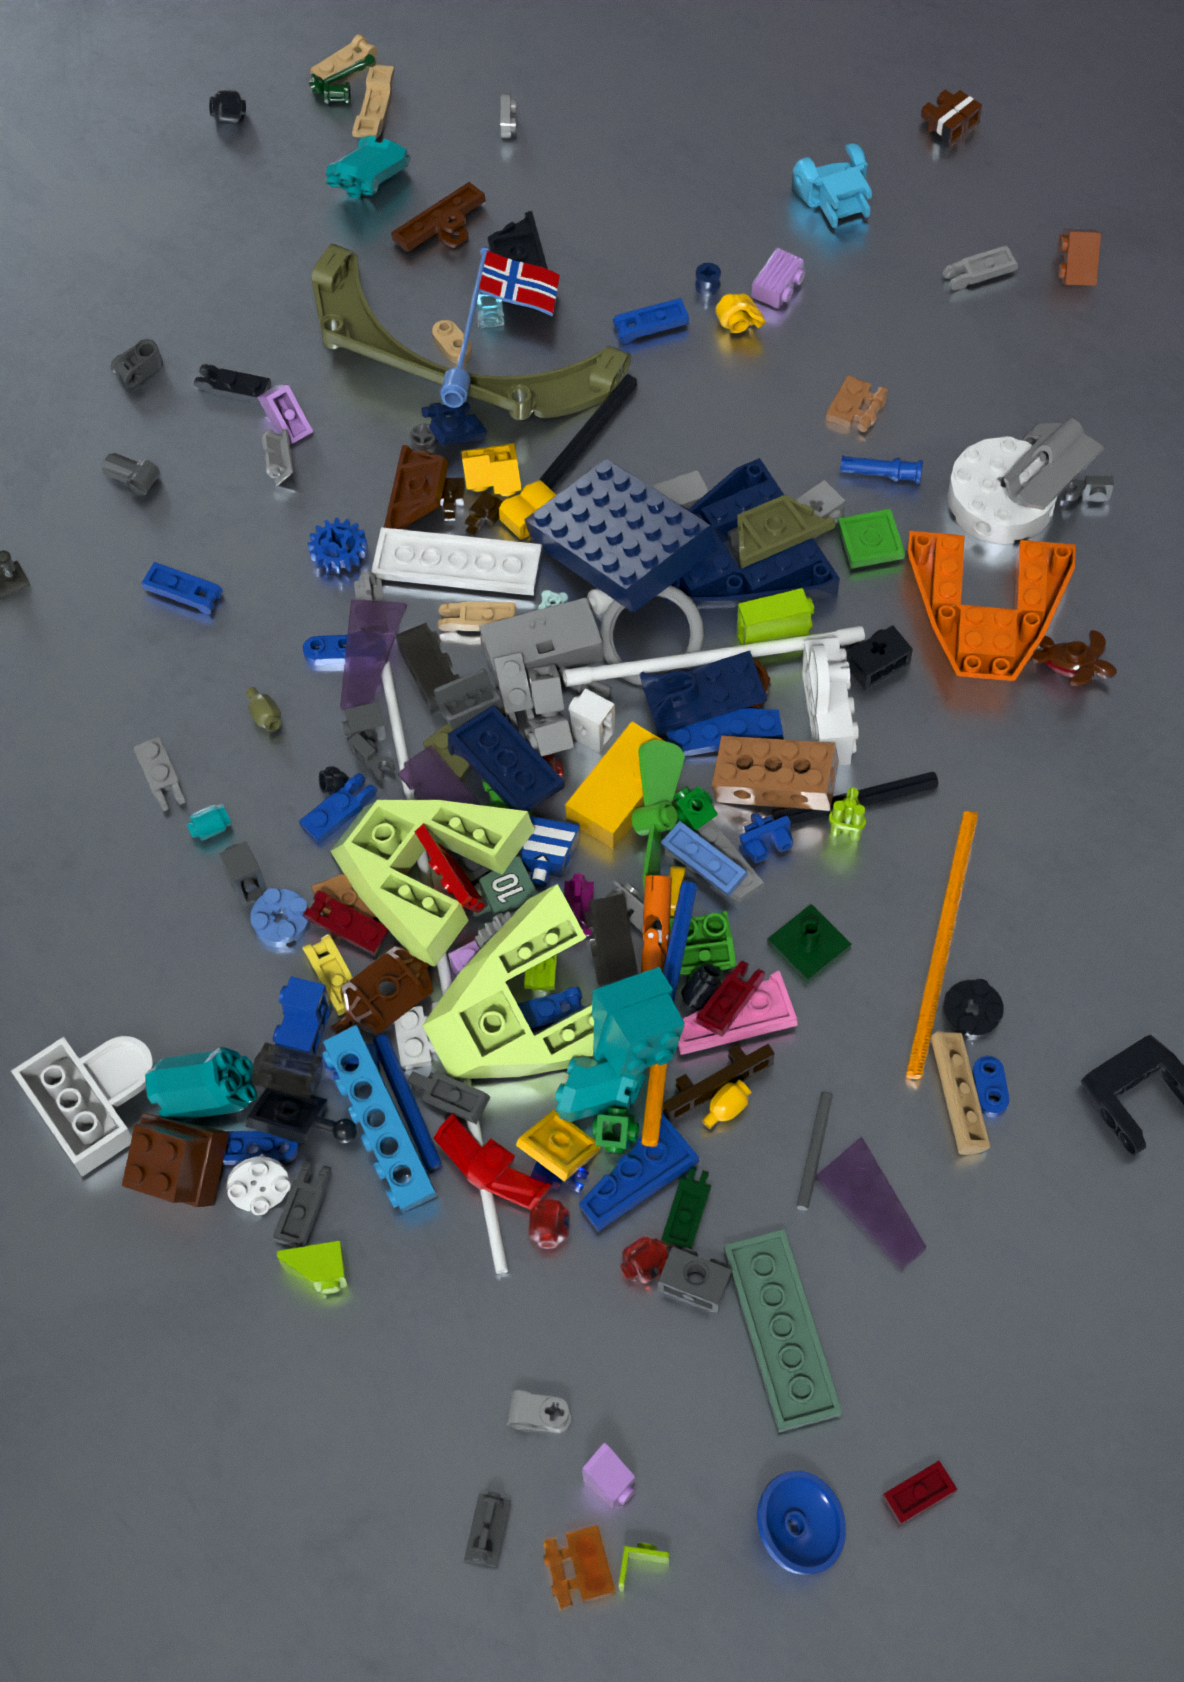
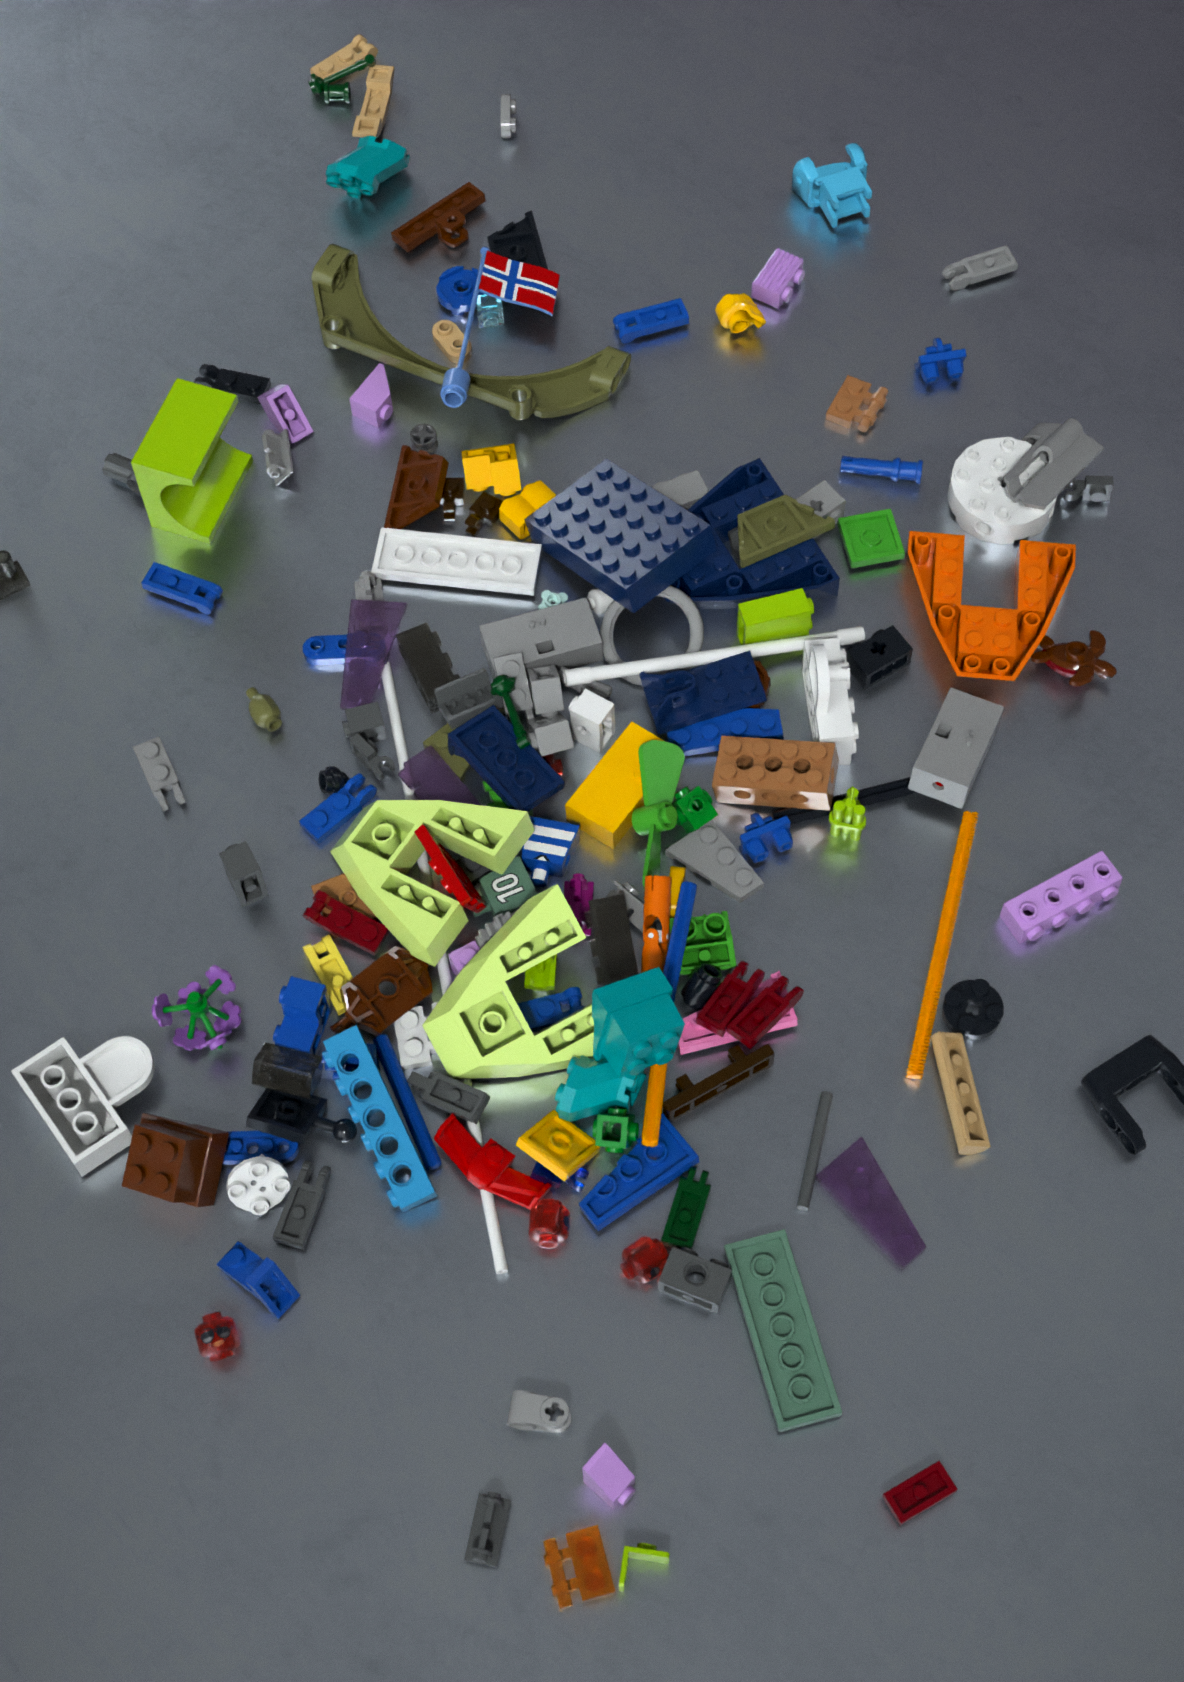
(139, 363): dark grey piece -> none
(185, 466): none -> lime piece
(195, 1002): none -> medium lavender plant
(201, 1084): teal brick -> none
(208, 822): teal brick -> none
(217, 1337): none -> clear red head
(227, 106): black head -> none
(260, 1278): none -> blue bracket
(275, 902): medium blue plate -> none
(317, 1266): lime slope -> none
(337, 545): blue gear -> none
(373, 398): none -> lavender slope
(448, 291): none -> blue plate
(454, 429): dark blue plate -> none
(473, 614): tan hinge -> none
(502, 687): none -> dark green piece
(589, 431): black axle -> none
(704, 859): medium blue plate -> none
(708, 279): dark blue wheel -> none
(727, 1103): yellow plant -> none
(763, 1012): none -> dark red hinge
(809, 943): dark green tile -> none
(814, 1519): blue dish -> none
(940, 356): none -> blue hips
(953, 116): reddish brown hips -> none
(956, 748): none -> light grey brick
(991, 1084): blue plate -> none
(1061, 897): none -> lavender brick
(1080, 255): dark orange brick -> none

